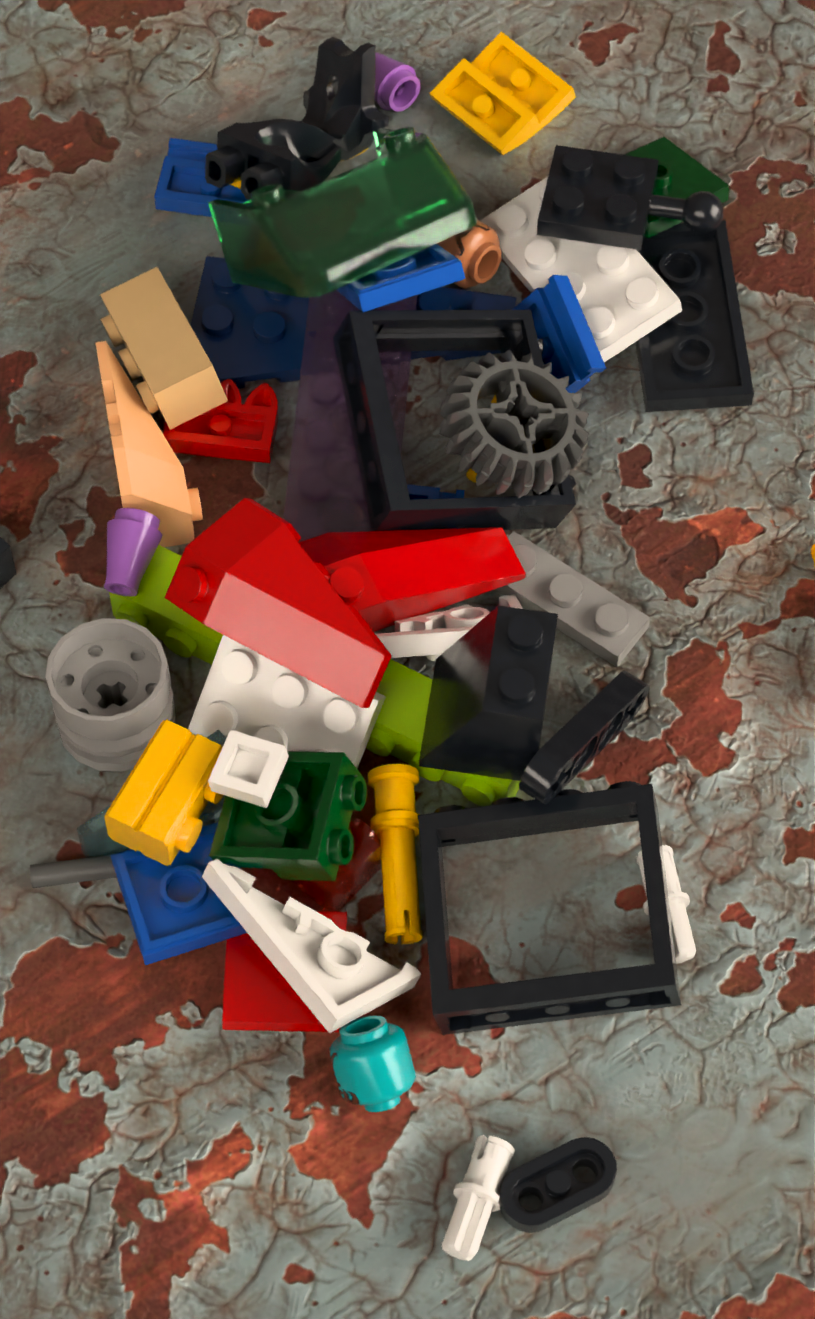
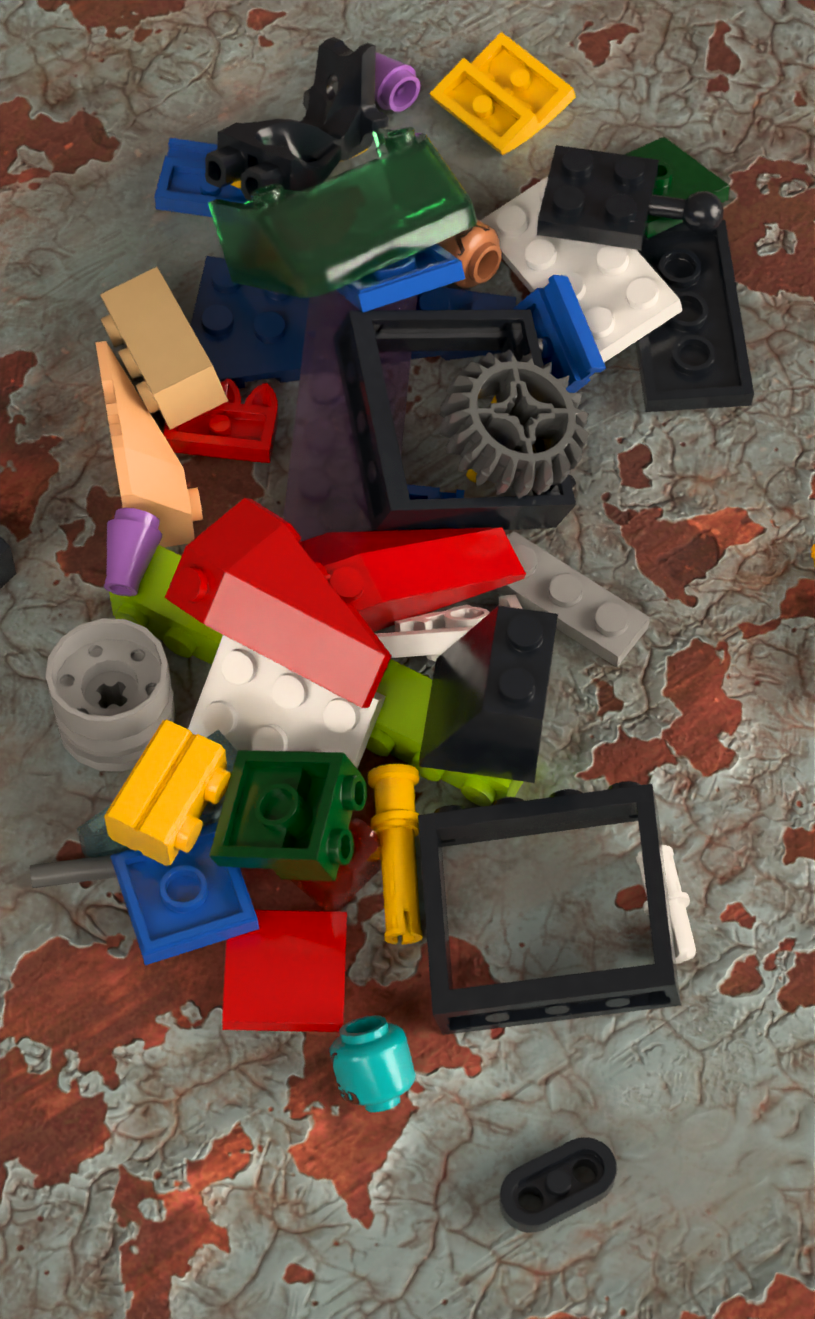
(248, 768): white plate -> none
(311, 953): white wing -> none
(477, 1196): white axle -> none
(583, 737): black beam -> none

